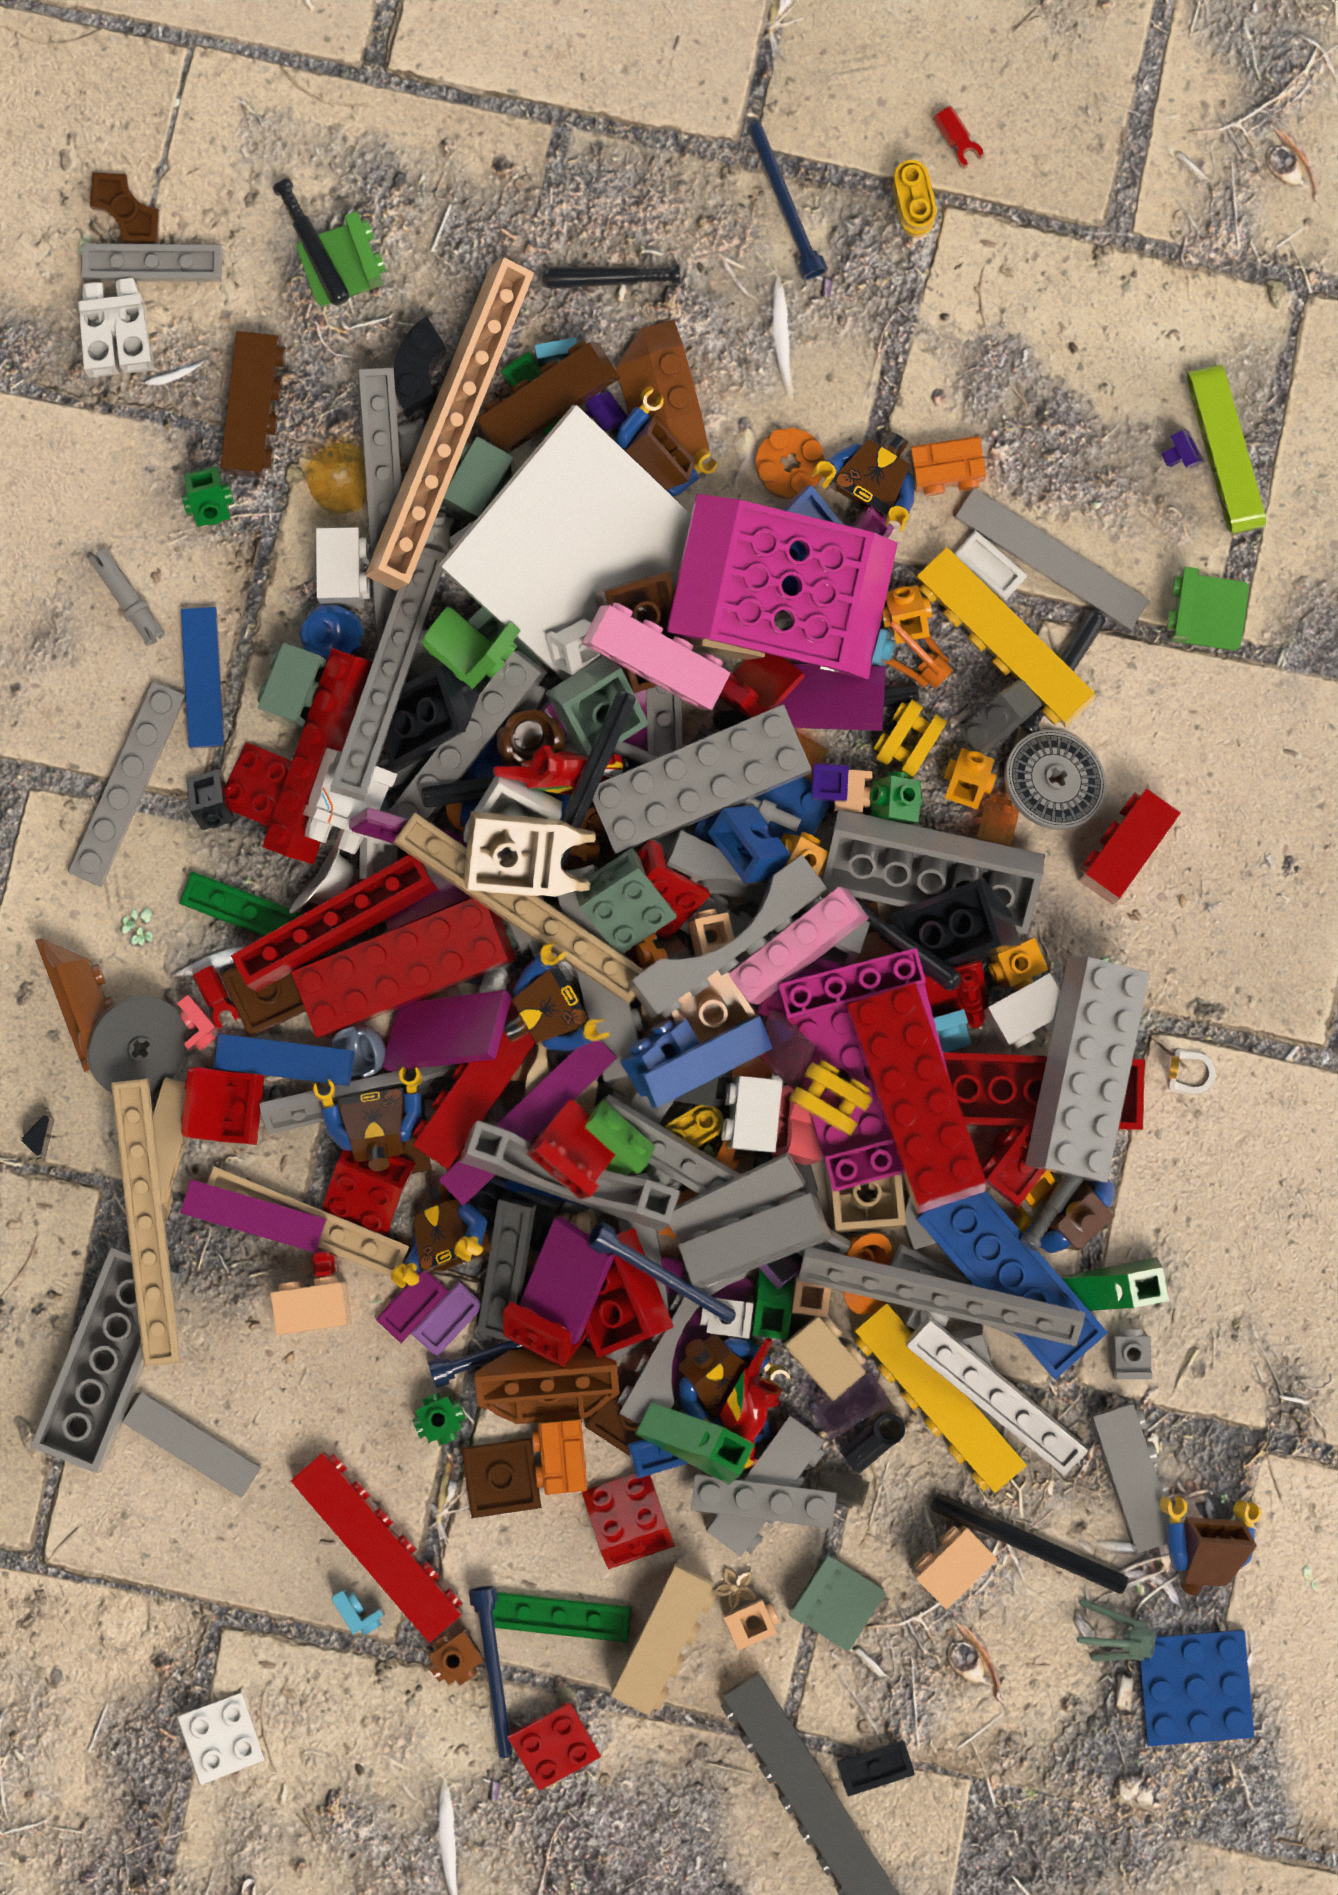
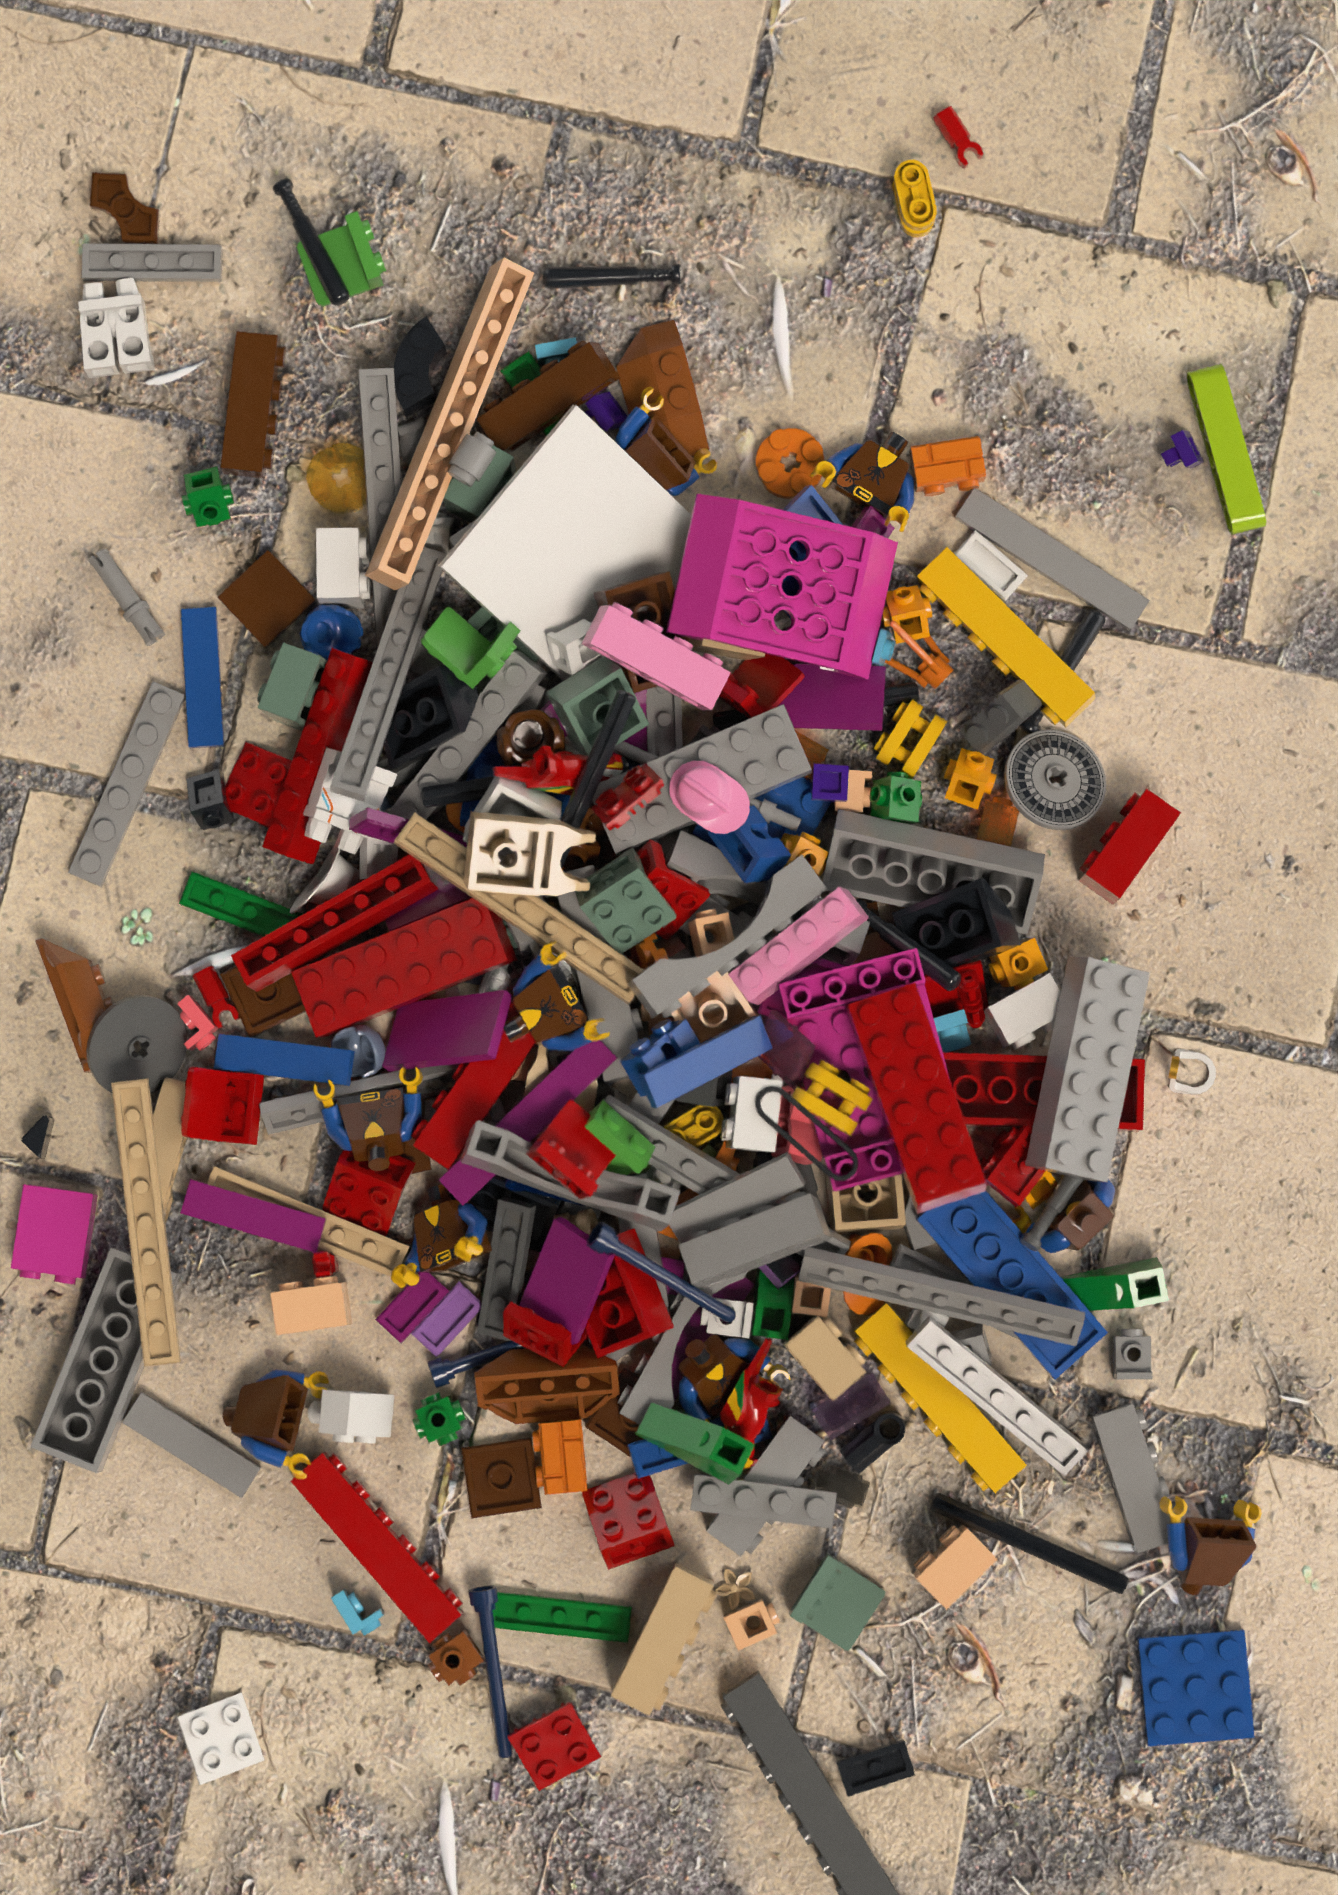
(54, 1233): none -> dark pink brick
(266, 599): none -> reddish brown tile
(271, 1414): none -> reddish brown torso
(353, 1414): none -> white brick
(471, 459): none -> light grey brick
(637, 785): none -> red hinge
(709, 797): none -> bright pink piece
(810, 263): dark blue piece -> none
(815, 1121): none -> black piece
(1137, 1642): sand green plant -> none
(1208, 610): bright green bracket -> none

